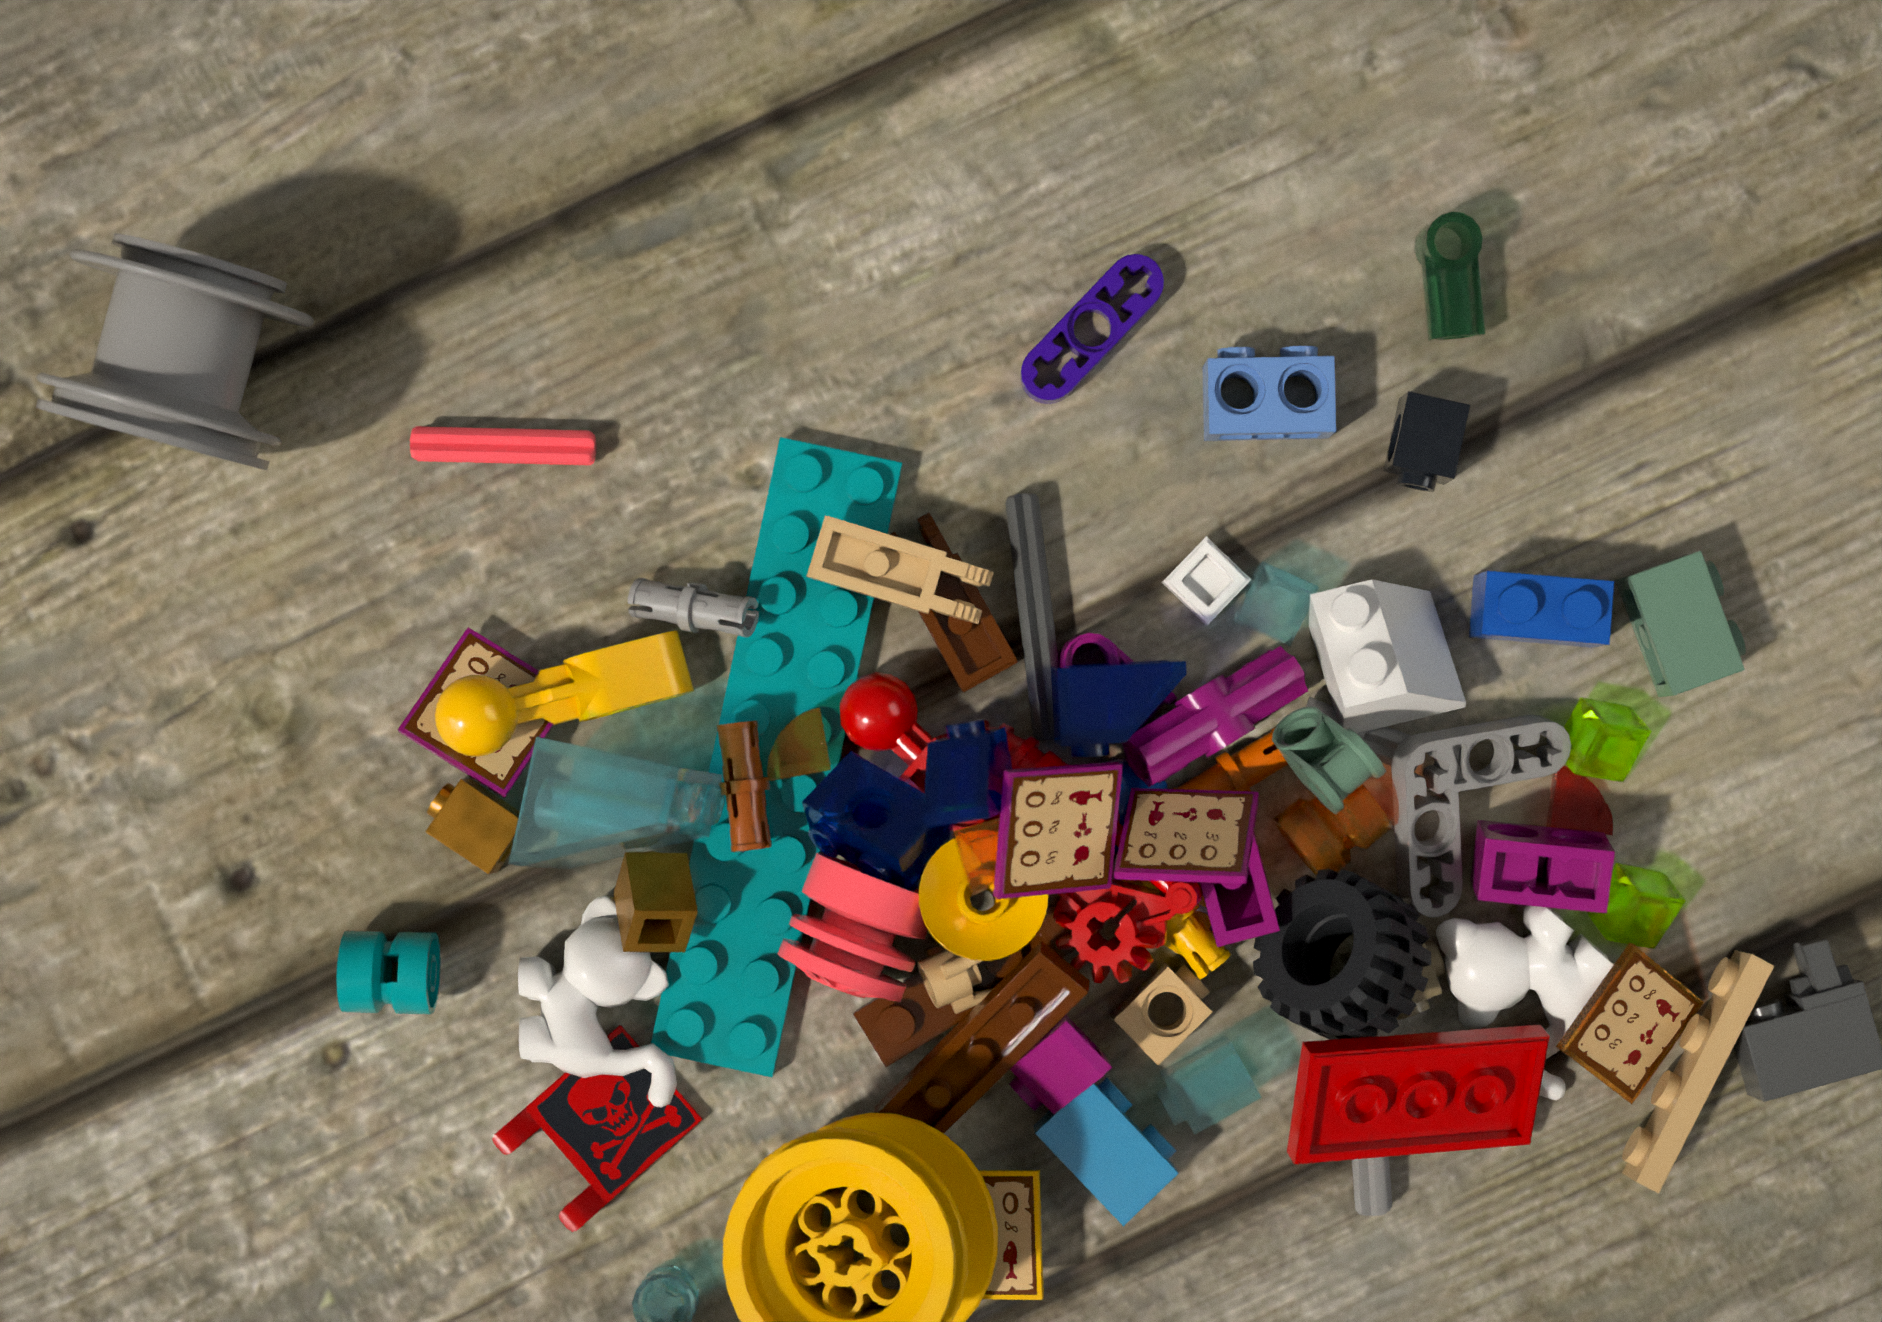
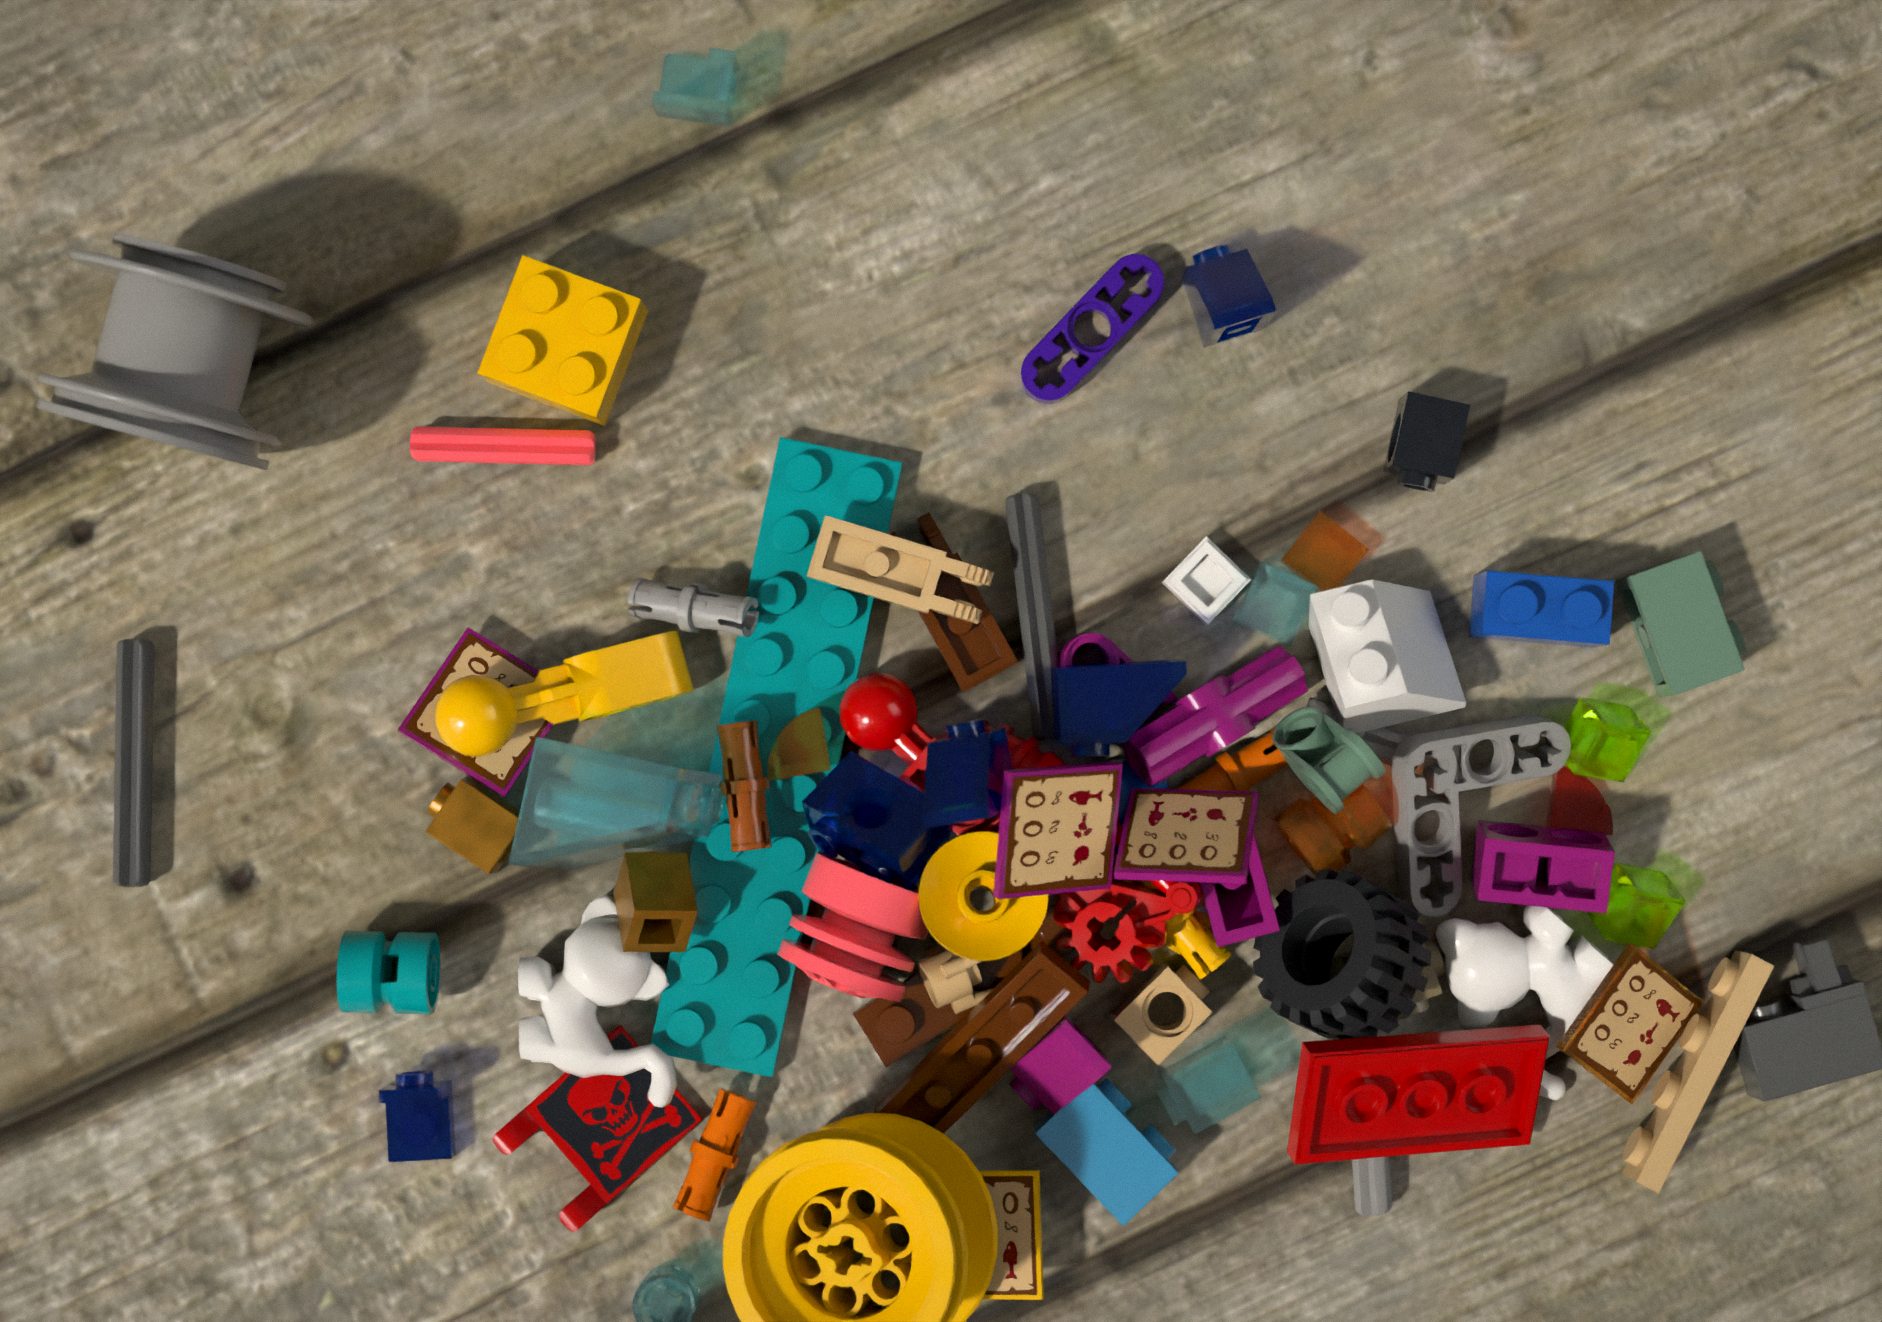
(133, 763): none -> dark grey axle
(419, 1117): none -> clear blue bracket
(563, 340): none -> yellow brick
(698, 88): none -> clear light blue panel
(714, 1154): none -> orange pin
(978, 854): clear orange tile -> none
(1227, 295): none -> clear blue slope
(1270, 413): medium blue brick -> none
(1324, 553): none -> clear orange tile
(1452, 285): clear green piece -> none

